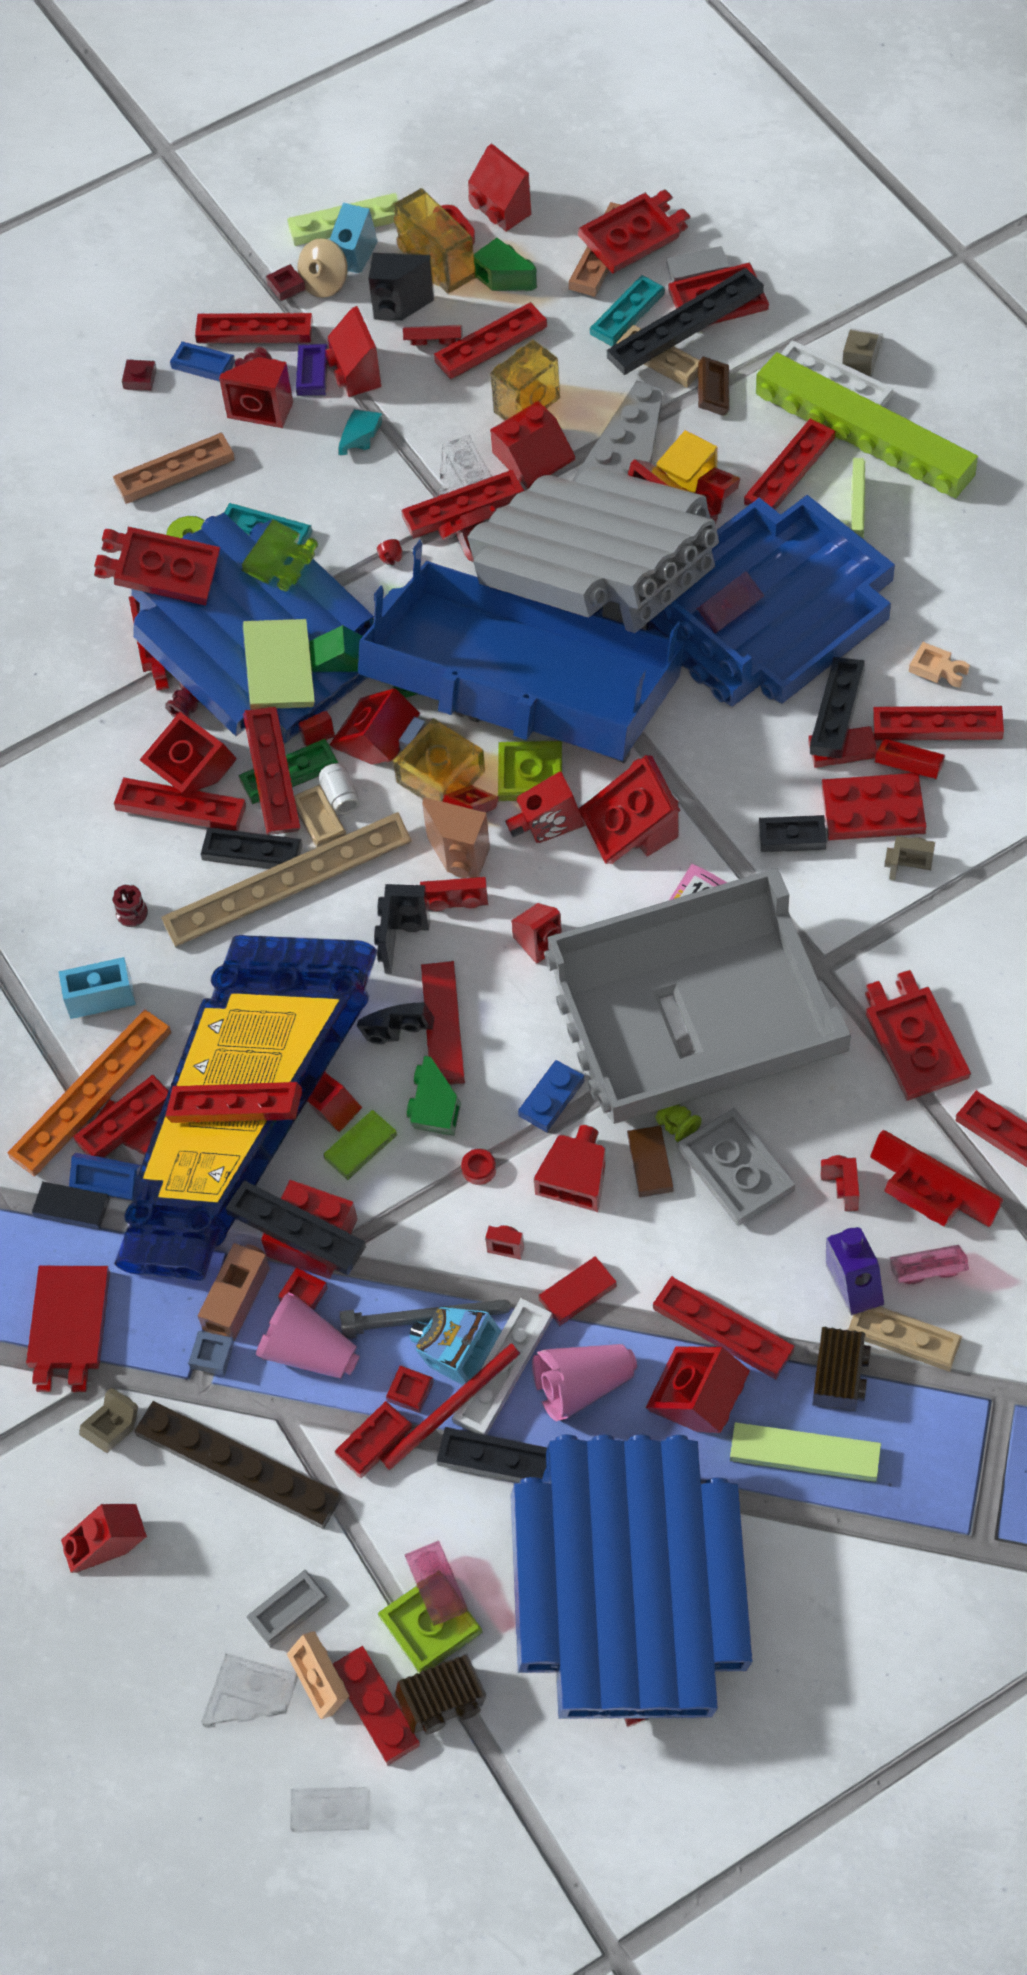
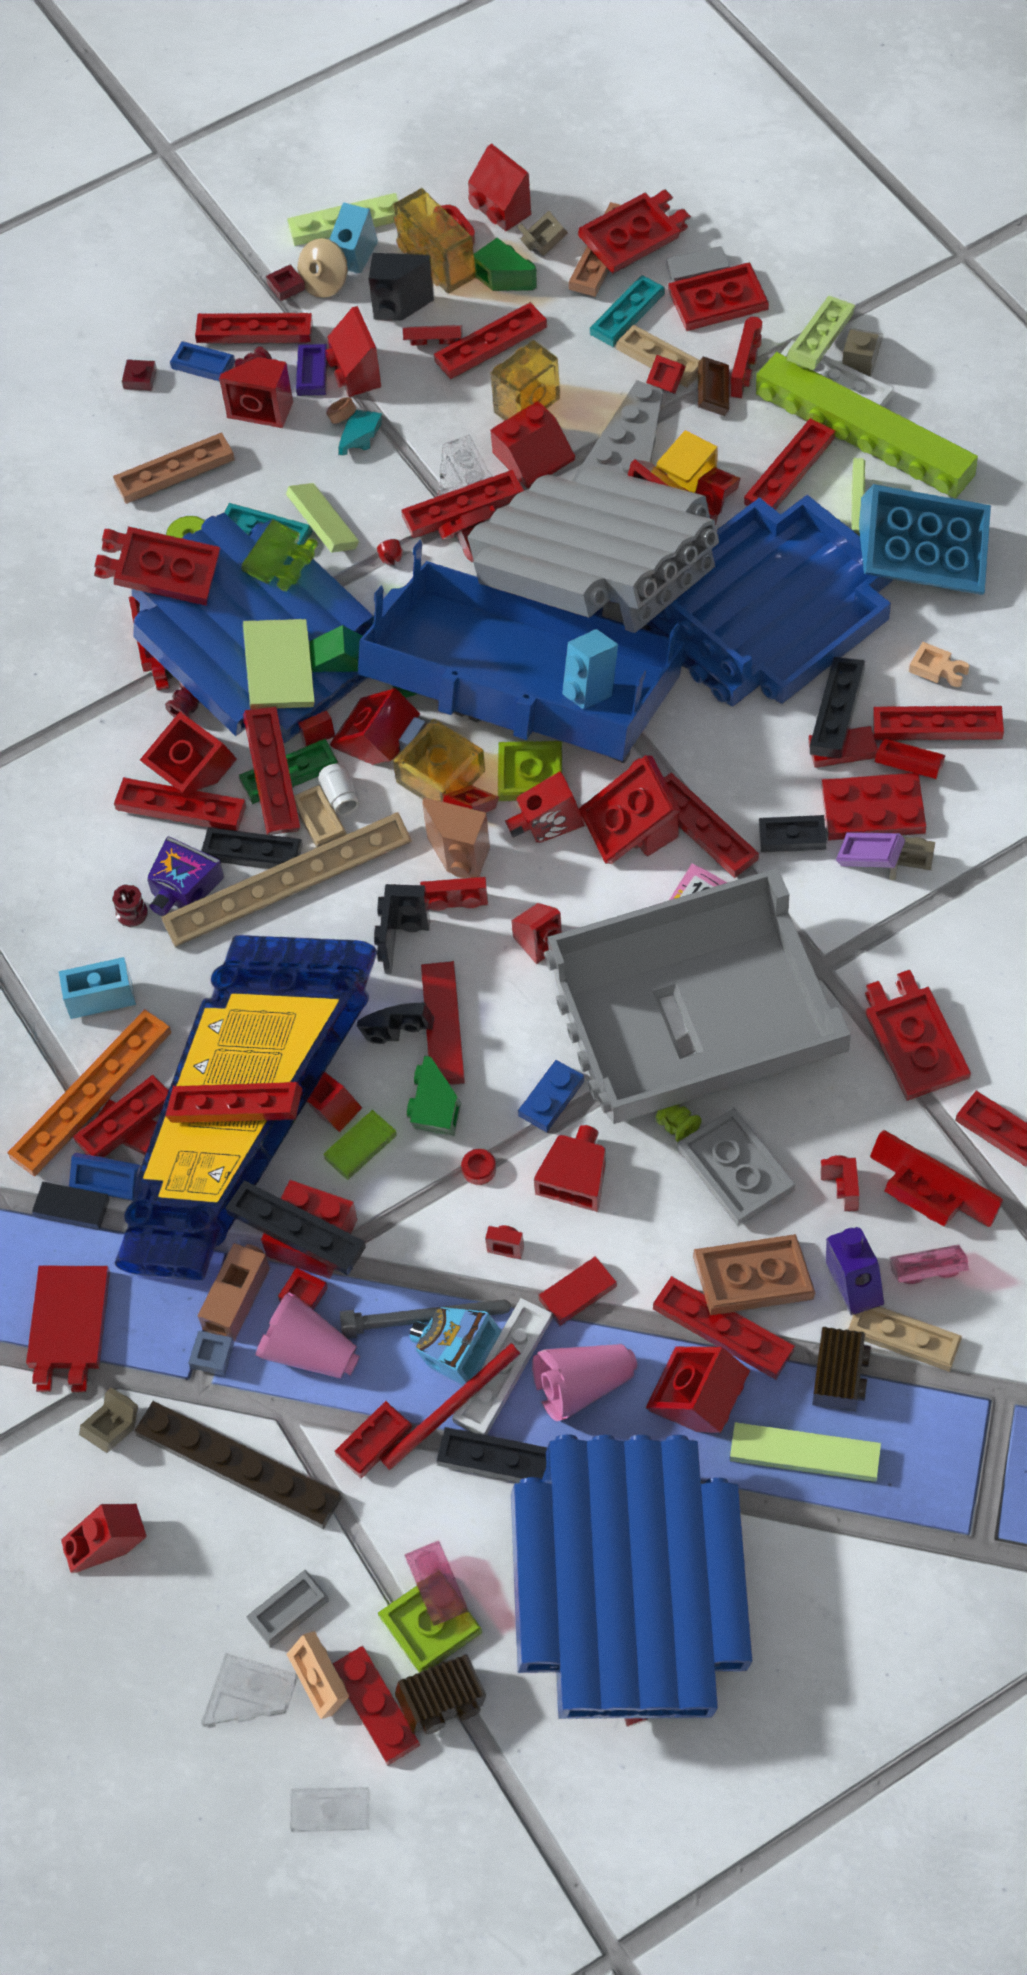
(181, 876): none -> dark purple torso
(322, 517): none -> yellowish green tile
(341, 410): none -> nougat tile
(409, 1389): red tile -> none
(543, 234): none -> dark tan bracket
(590, 669): none -> medium azure brick
(650, 1161): reddish brown tile -> none
(666, 374): none -> red plate
(685, 321): black plate -> none
(711, 830): none -> red plate
(730, 602): plate -> none
(746, 356): none -> red plate
(753, 1274): none -> nougat tile
(820, 332): none -> yellowish green plate
(870, 850): none -> medium lavender tile
(924, 538): none -> dark azure slope

